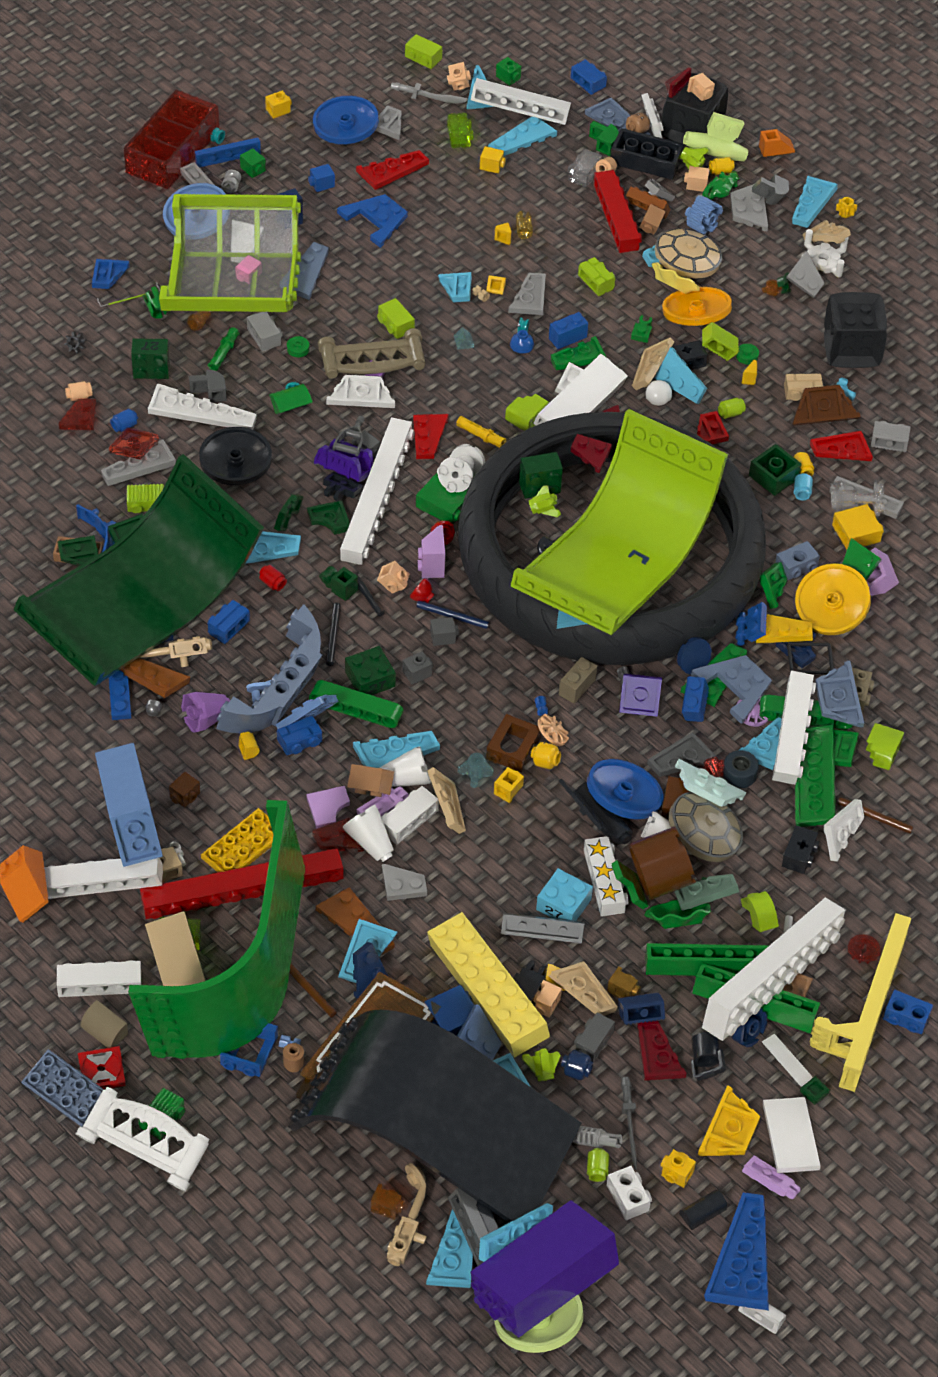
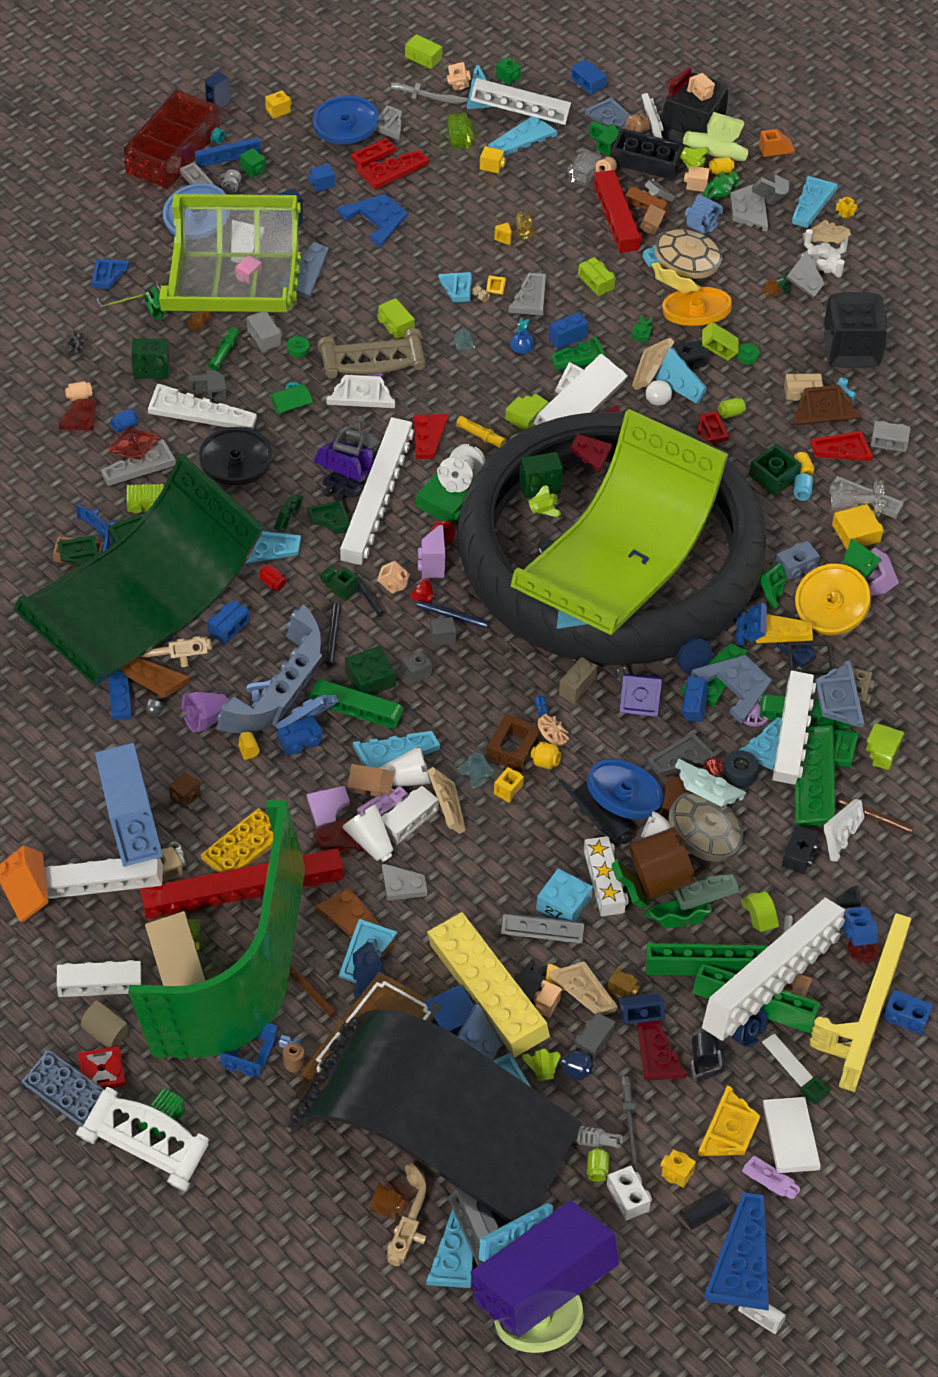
(217, 89): none -> dark blue brick
(373, 152): none -> red hinge
(750, 374): yellow slope -> none
(851, 898): none -> black tile
(860, 926): none -> blue brick

